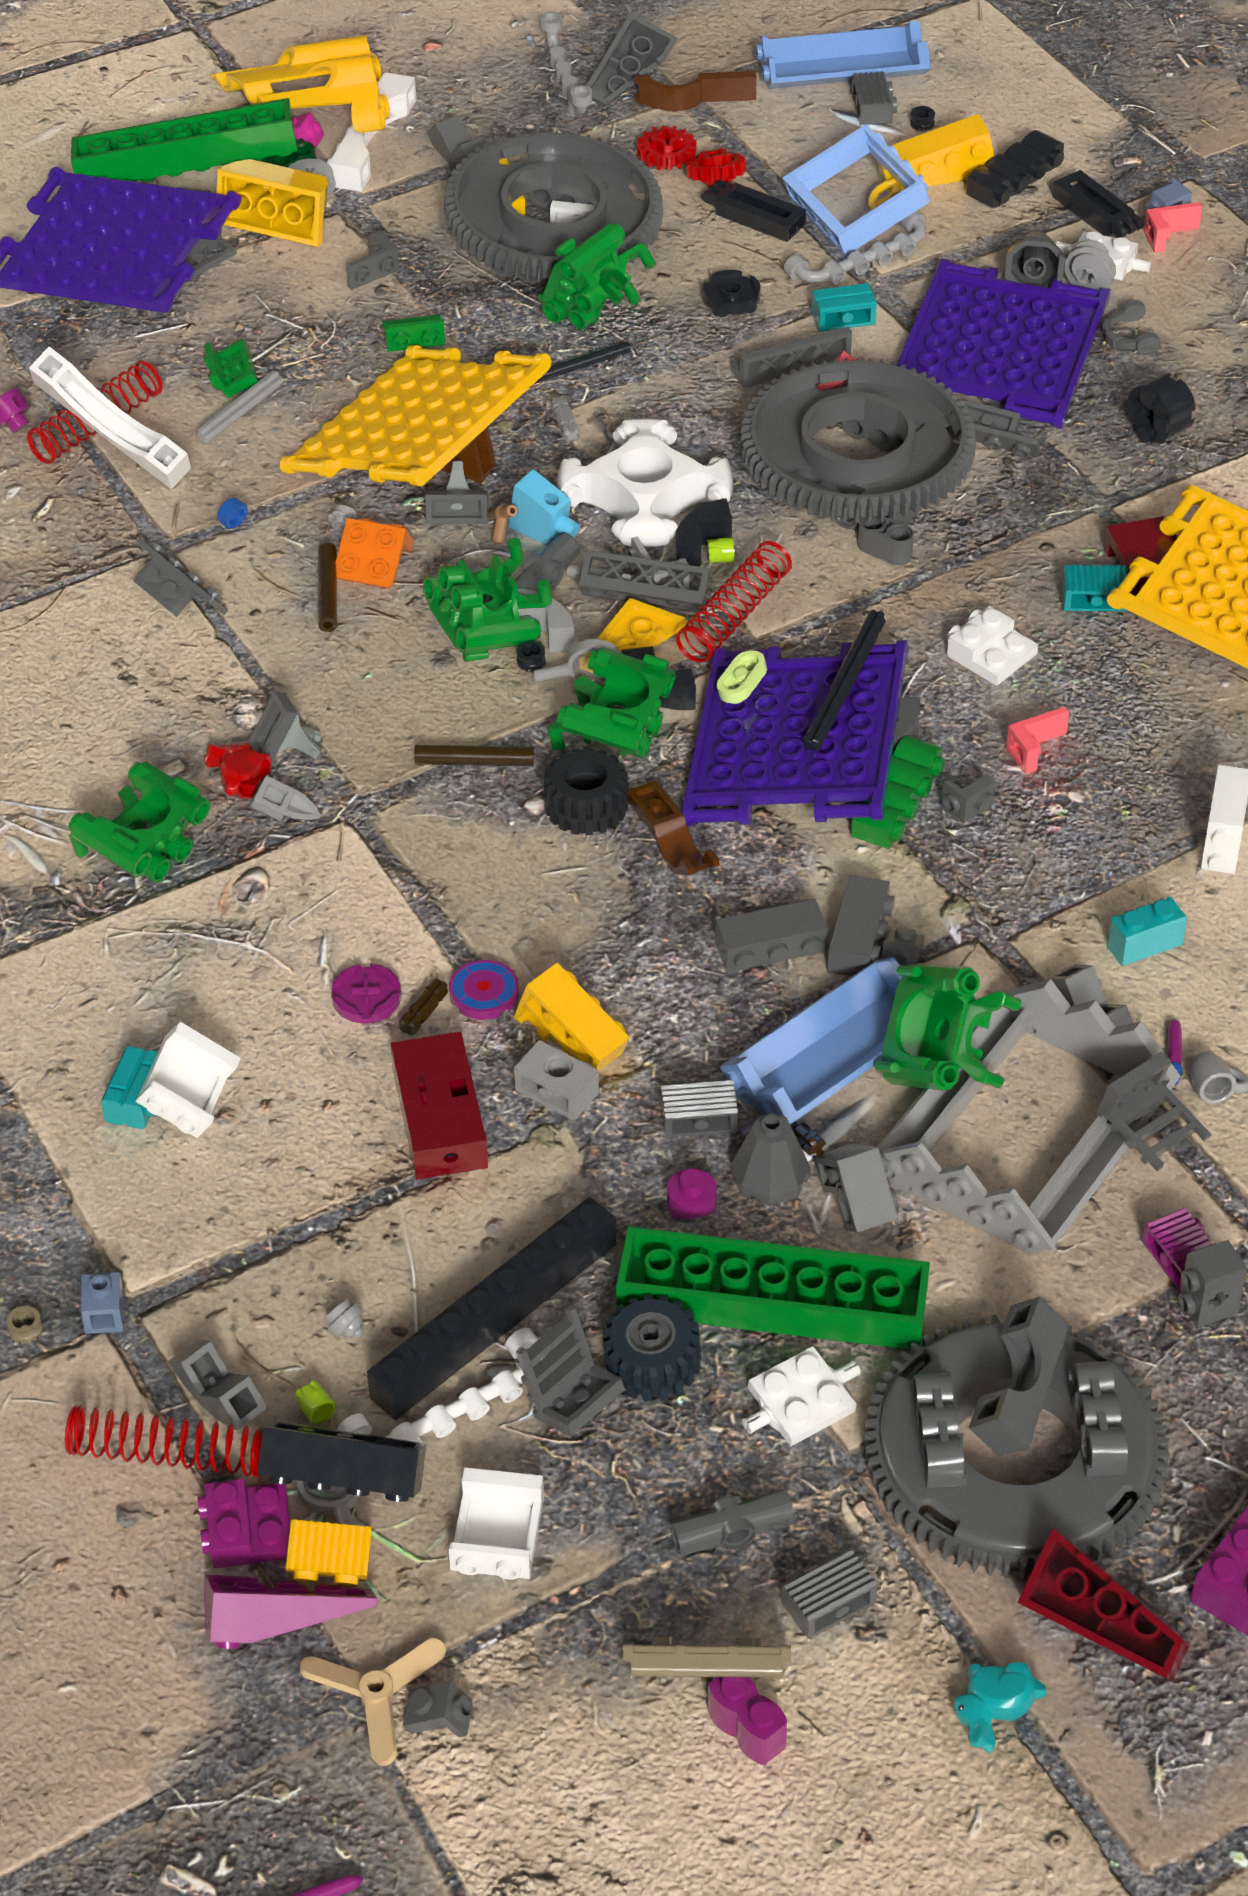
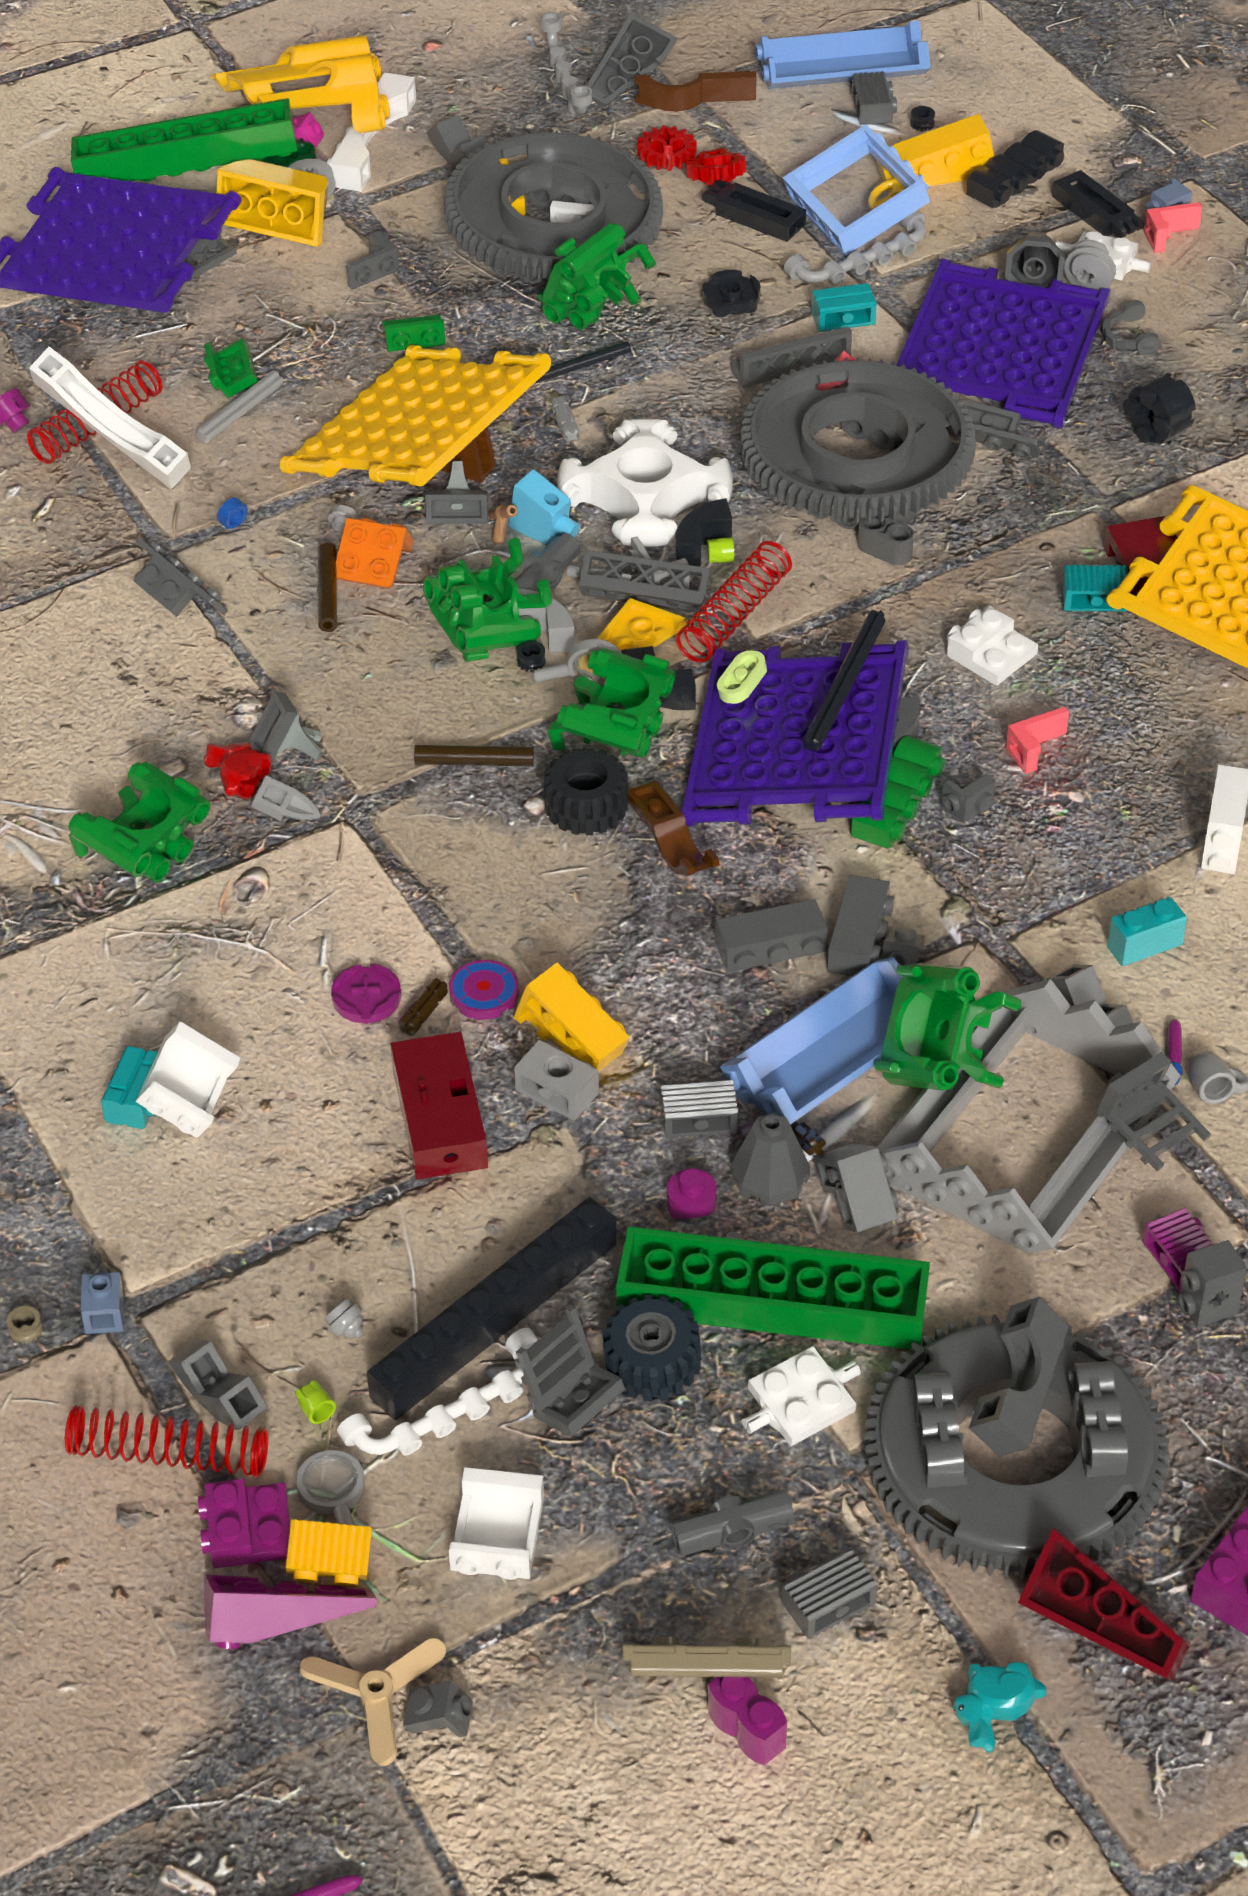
(341, 1460): black brick -> none

